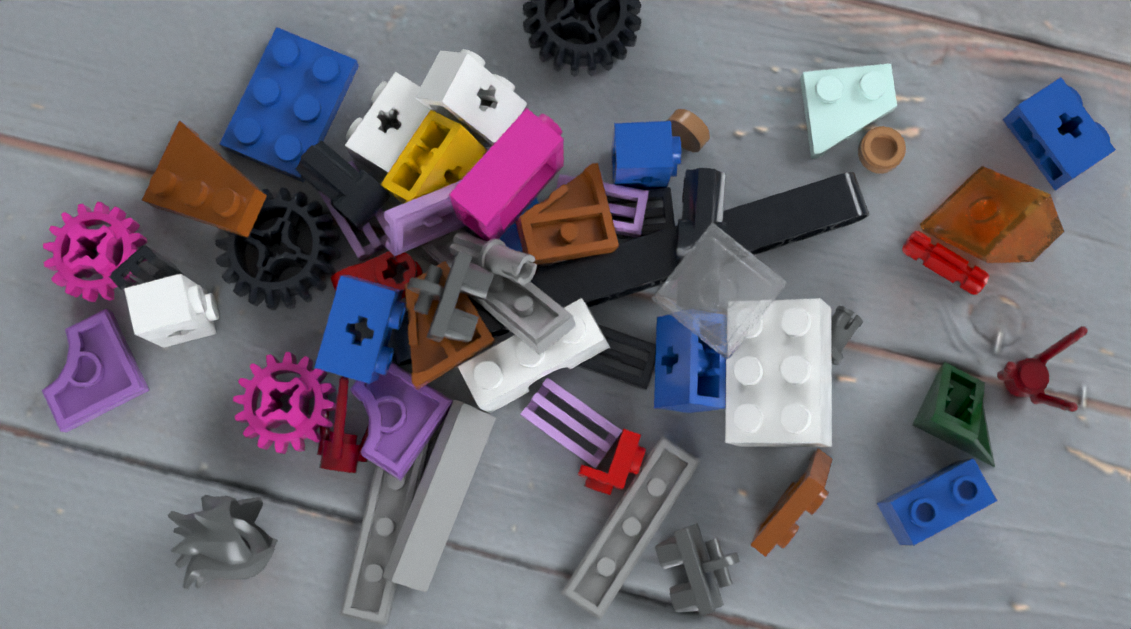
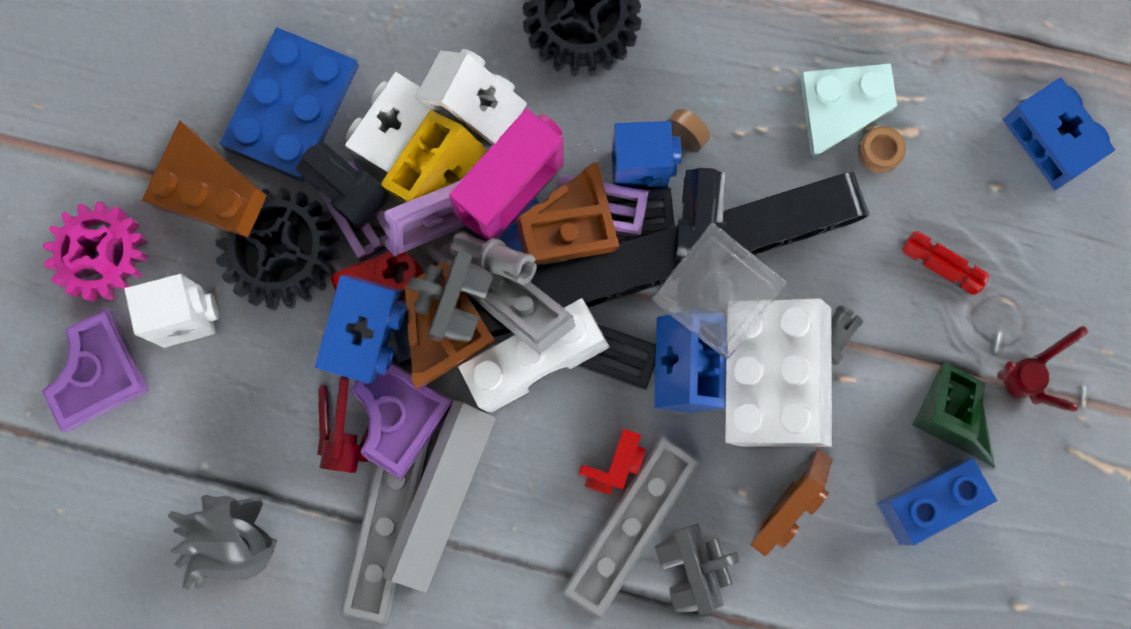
(165, 267): black tile -> none
(270, 412): dark pink gear -> none
(540, 400): lavender tile -> none
(996, 219): clear orange slope -> none

